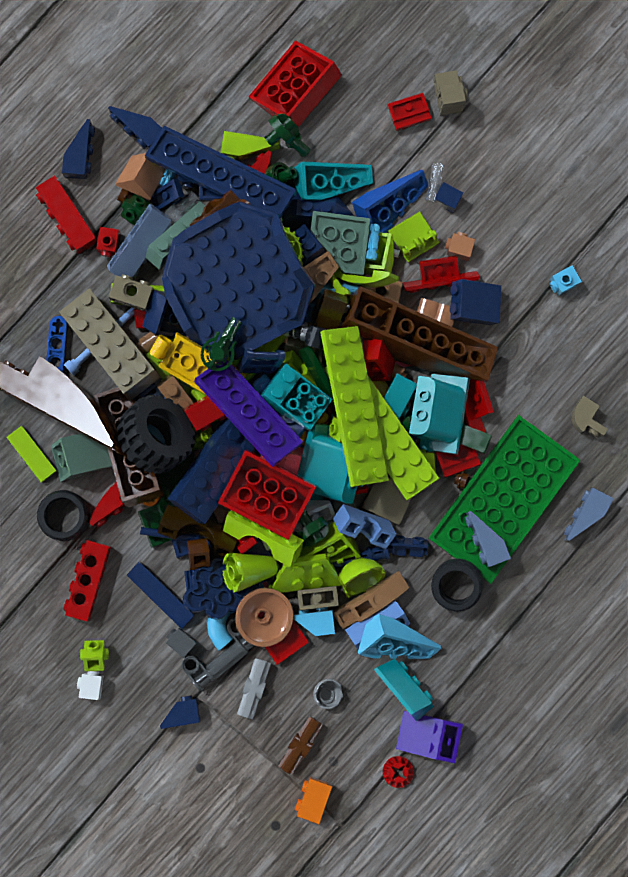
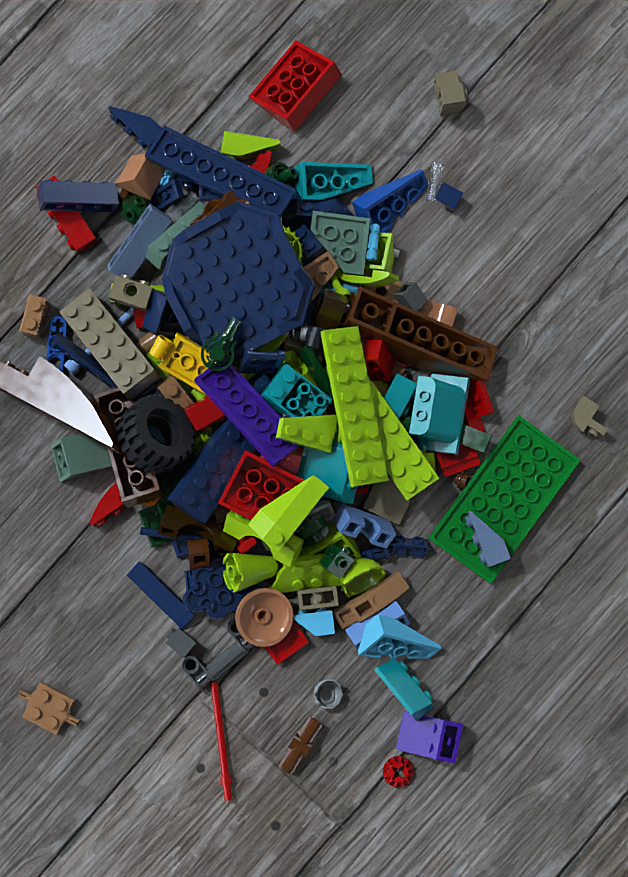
(31, 454): lime tile -> none
(34, 316): none -> medium nougat brick
(48, 501): black tyre -> none
(48, 708): none -> medium nougat plate
(76, 157): dark blue slope -> none
(77, 196): none -> dark blue brick
(83, 359): none -> dark blue slope
(90, 685): white brick -> none
(94, 655): lime brick -> none
(101, 553): red brick -> none
(108, 241): red brick -> none
(182, 713): dark blue slope -> none
(218, 631): medium azure cylinder -> none
(225, 780): none -> red bar
(253, 688): light grey piece -> none
(283, 516): none -> lime wedge
(287, 129): dark green pin -> none
(309, 431): none -> lime wing
(314, 799): orange brick -> none
(337, 560): none -> dark green brick
(409, 111): red plate -> none
(410, 296): none -> dark grey brick
(414, 236): lime hinge -> none
(438, 273): red bracket -> none
(457, 604): black tyre -> none
(460, 246): nougat brick -> none
(475, 302): dark blue brick -> none
(564, 280): medium azure brick -> none
(593, 508): sand blue slope -> none

